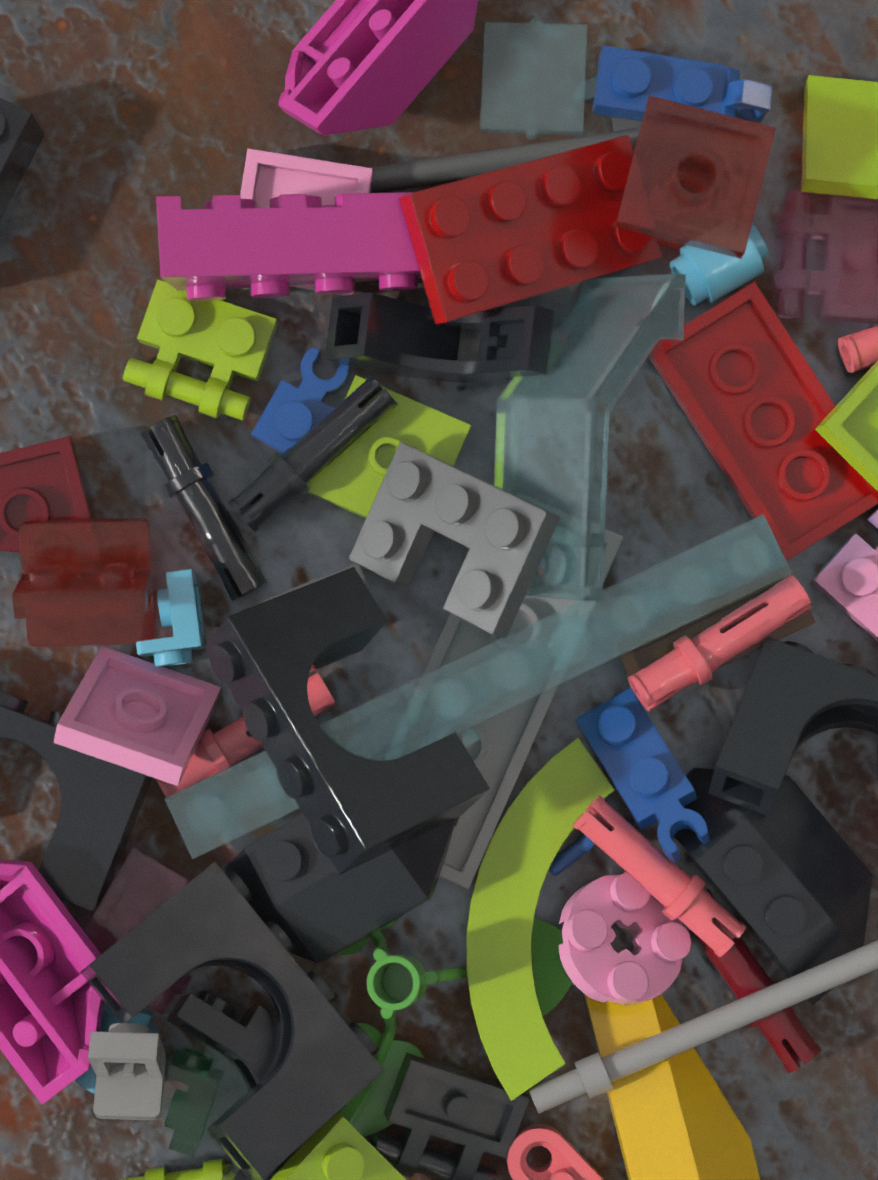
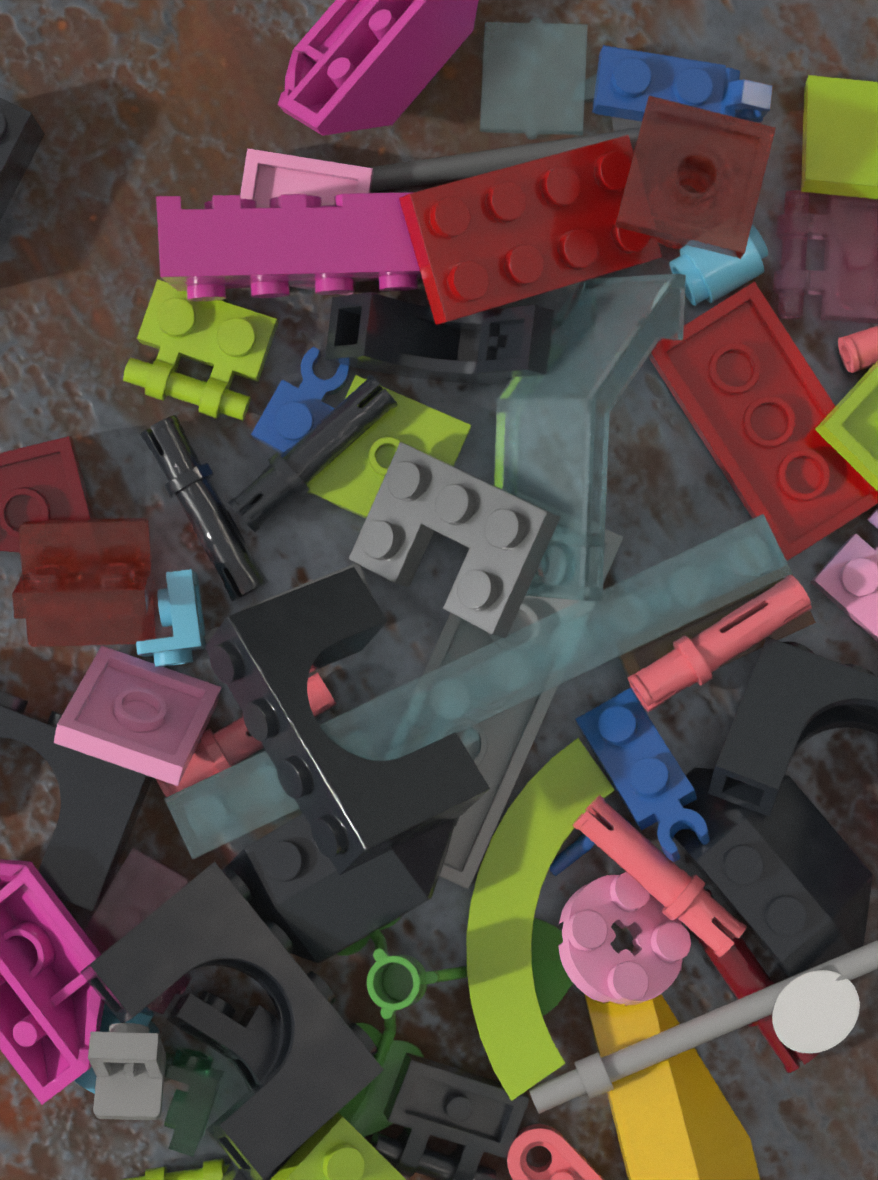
(815, 1011): none -> white sticker

